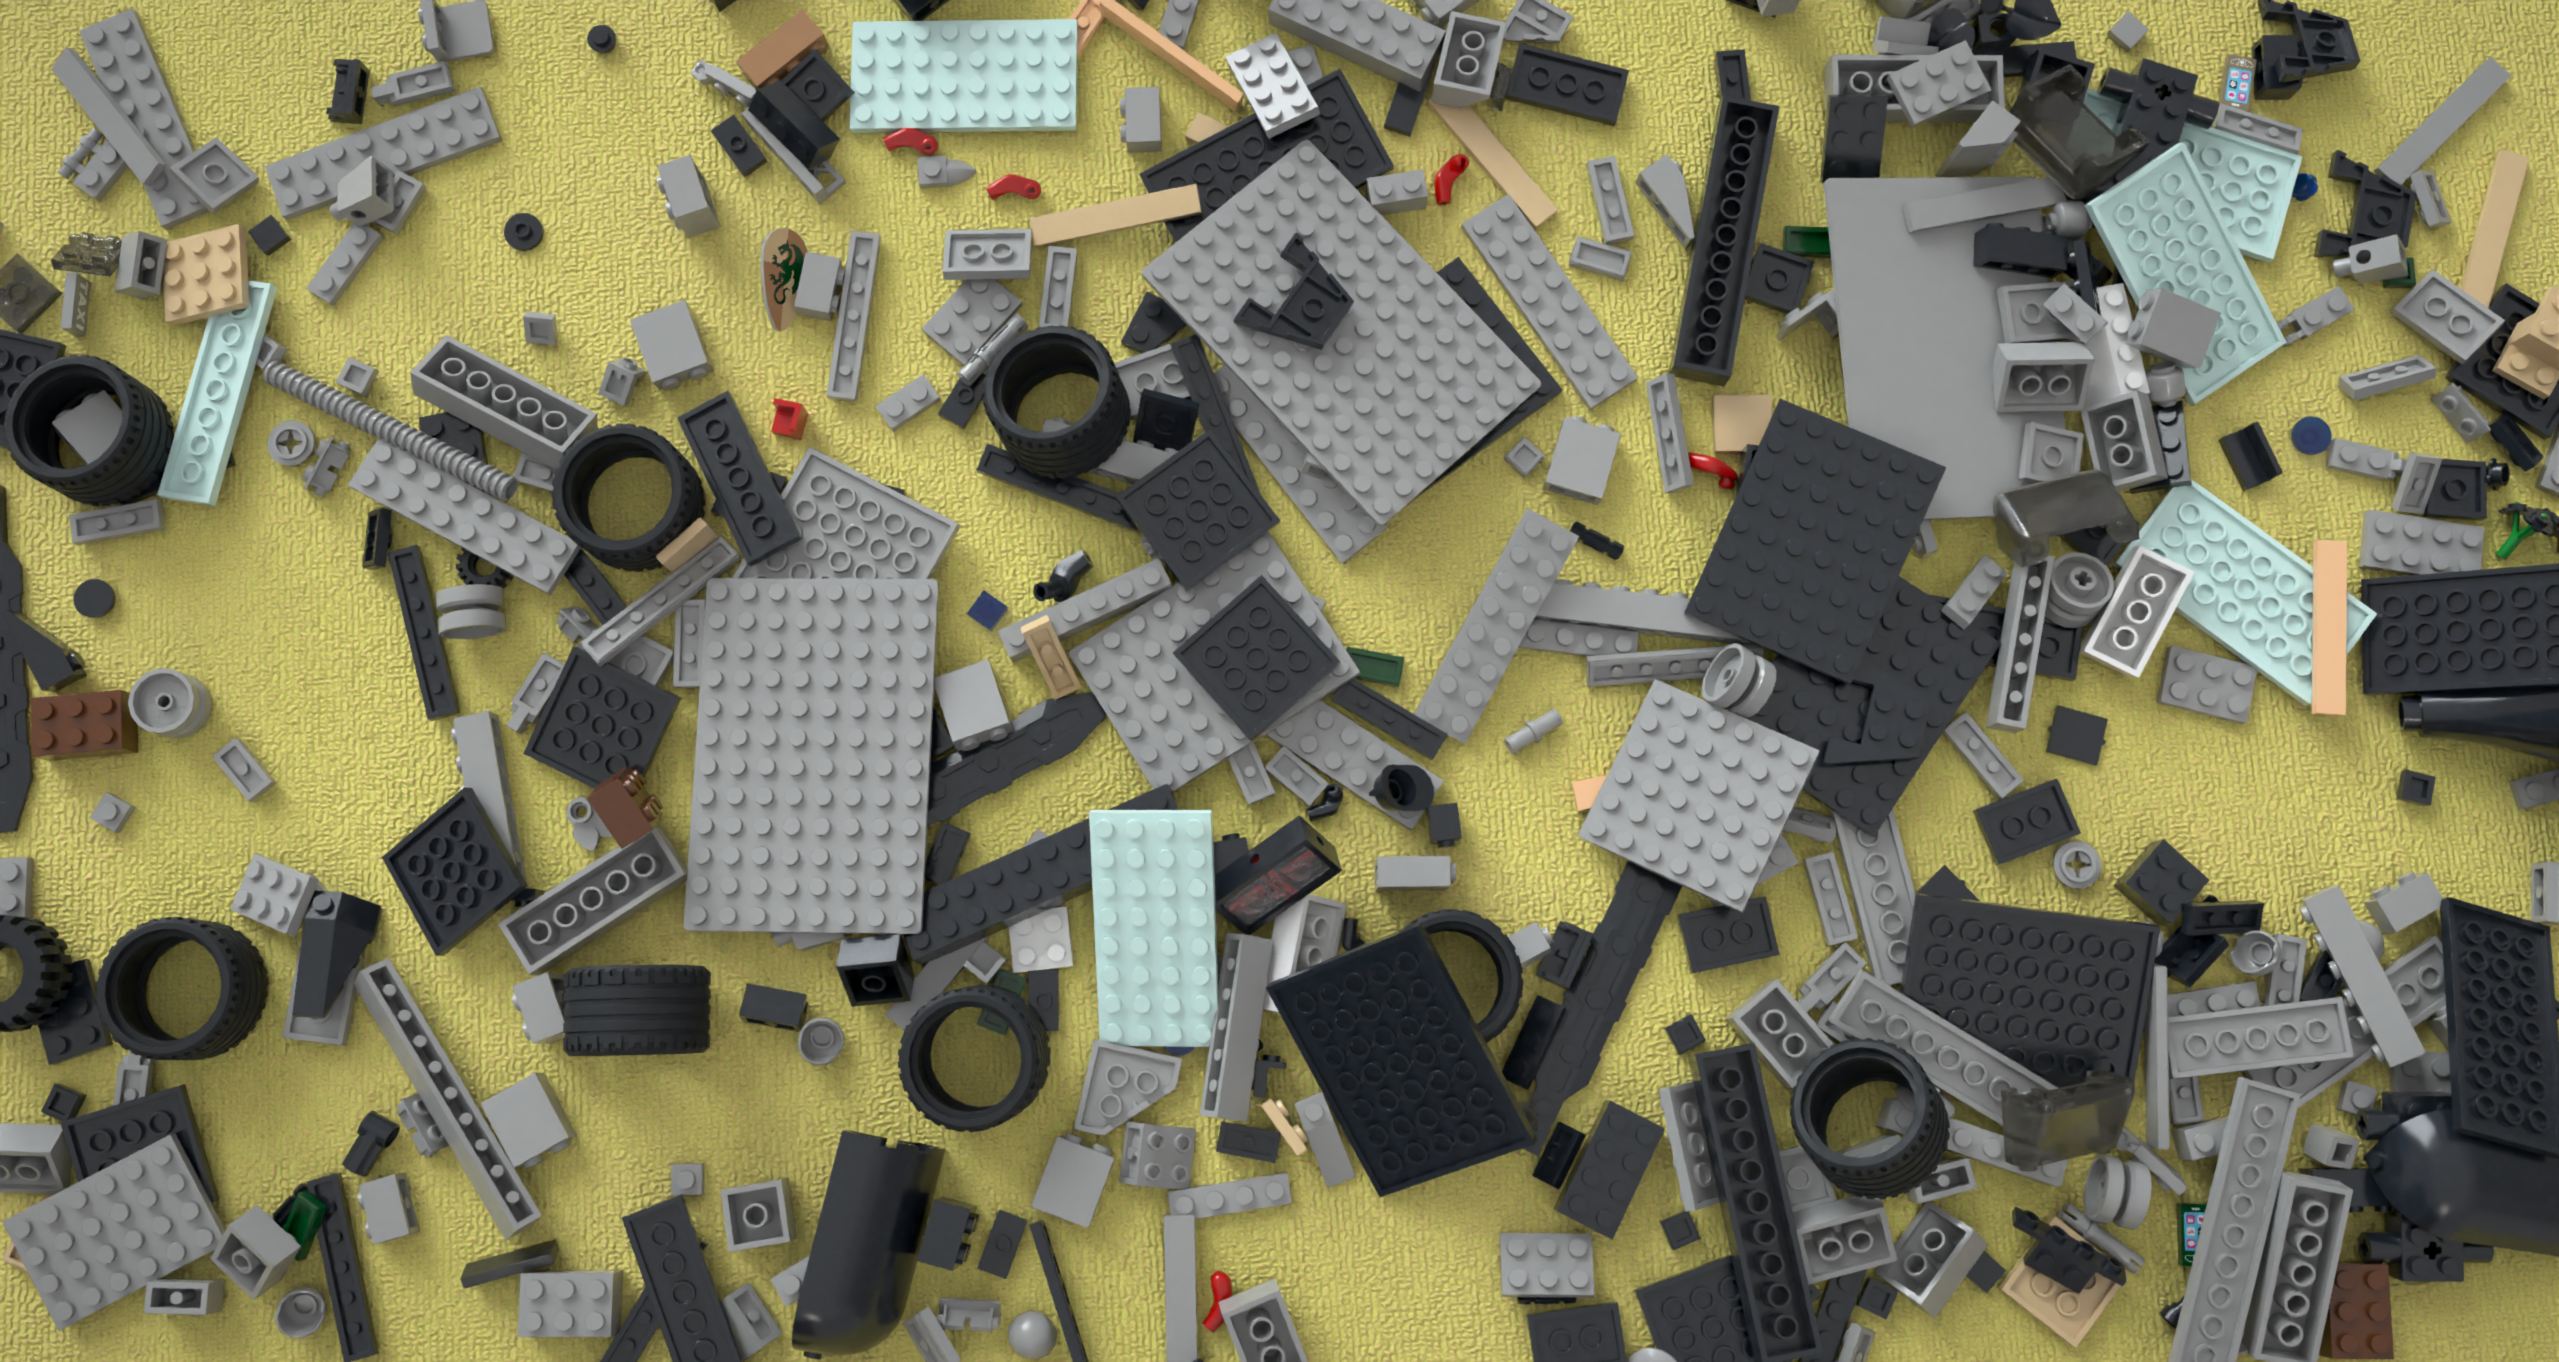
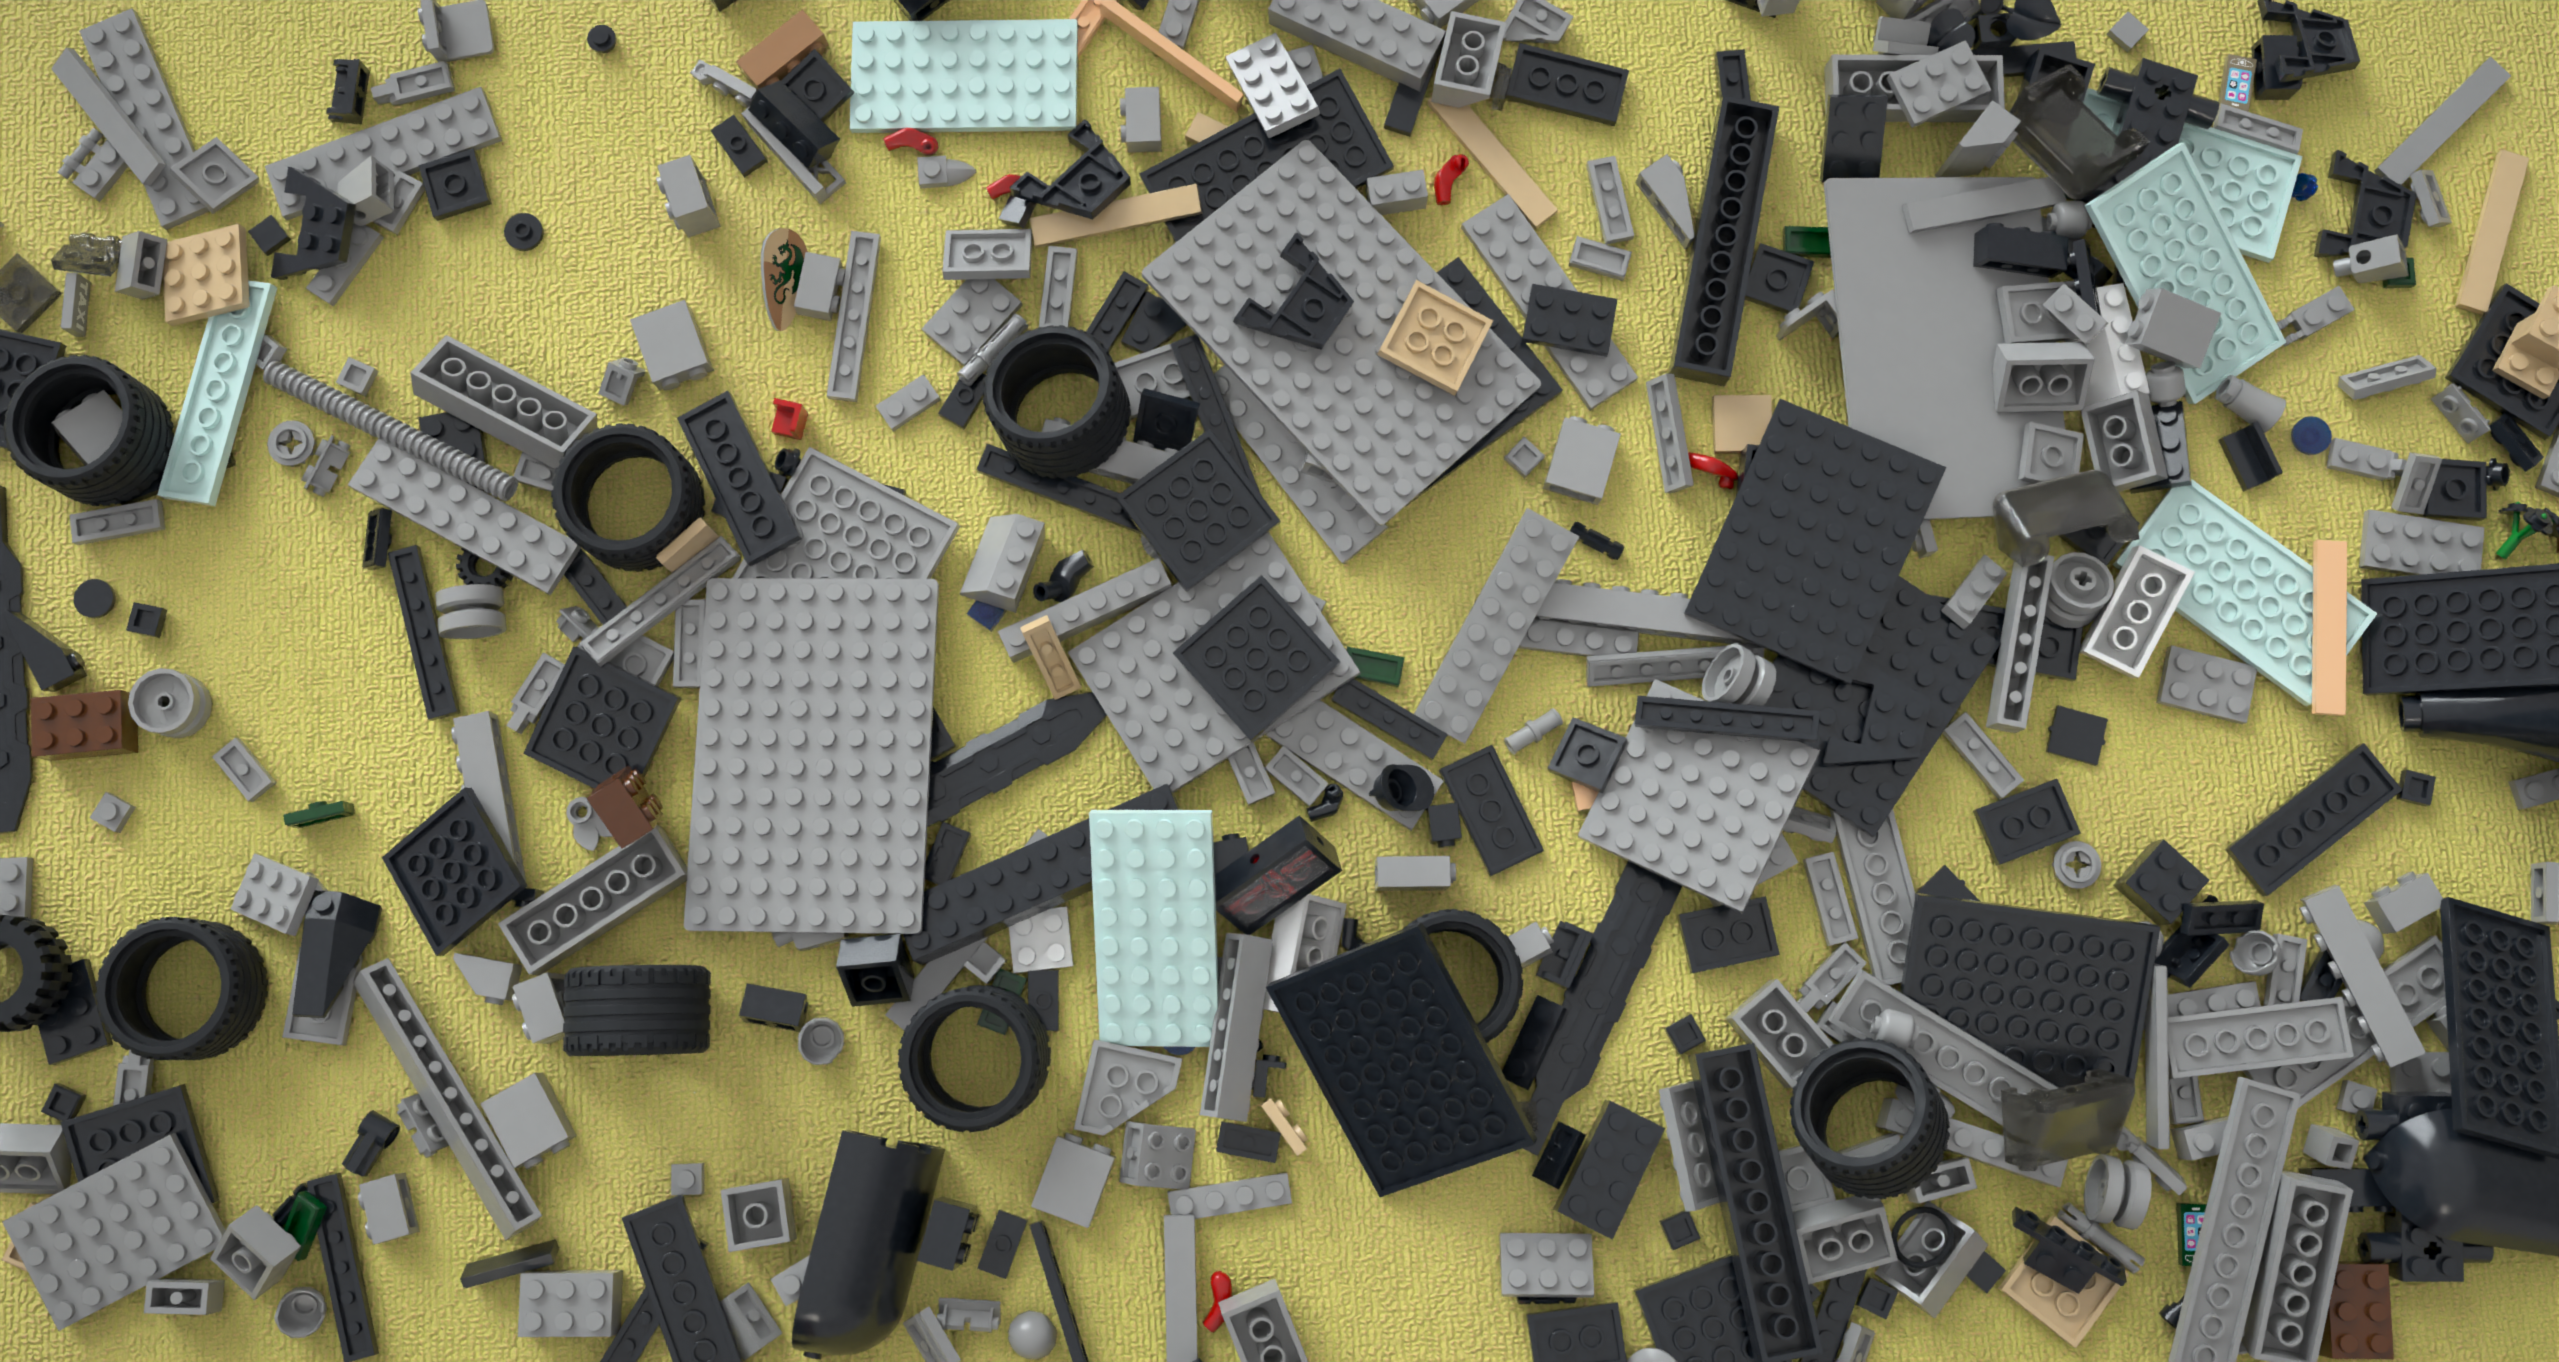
(146, 620): none -> black plate
(319, 813): none -> dark green plate
(324, 228): none -> black wing
(455, 184): none -> black plate
(489, 977): none -> light grey slope
(540, 328): light grey plate -> none
(787, 461): none -> black plate
(973, 705): light grey brick -> none
(1004, 561): none -> light grey slope
(1017, 212): none -> tile
(1086, 185): none -> black wing
(1117, 309): none -> black plate
(1324, 1139): light grey slope -> none
(1435, 337): none -> tan plate
(1491, 810): none -> black tile
(1569, 320): none -> black plate
(1587, 755): none -> black plate
(1727, 719): none -> black plate
(1895, 1028): none -> light grey head
(1950, 1237): none -> black tyre
(2250, 402): none -> light grey plant
(2313, 819): none -> black plate
(2447, 316): light grey plate -> none

